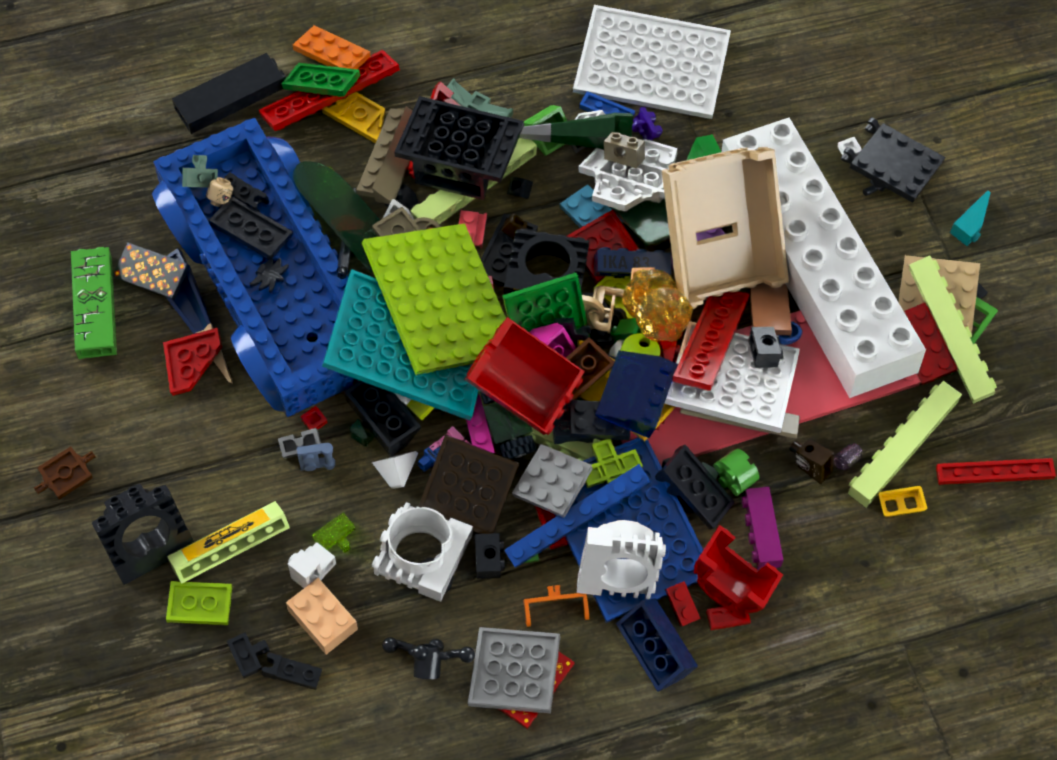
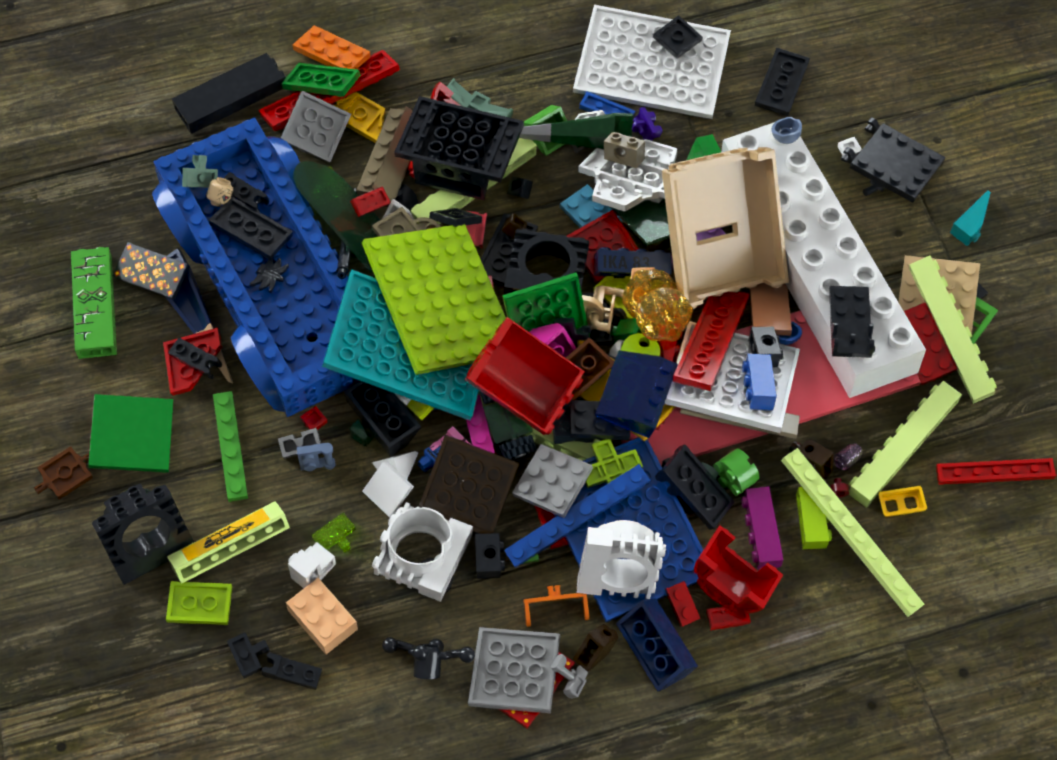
(131, 433): none -> green tile
(194, 357): none -> black plate
(230, 446): none -> bright green plate
(315, 127): none -> light grey plate
(370, 201): none -> red plate
(387, 488): none -> white tile
(455, 217): none -> black plate
(576, 678): none -> light grey piece
(600, 639): none -> dark brown torso
(677, 37): none -> black plate
(759, 381): none -> brick
(782, 81): none -> black plate
(785, 134): none -> sand blue helmet
(812, 522): none -> lime brick
(839, 488): none -> dark red tile
(850, 322): none -> black hinge
(852, 532): none -> yellowish green plate

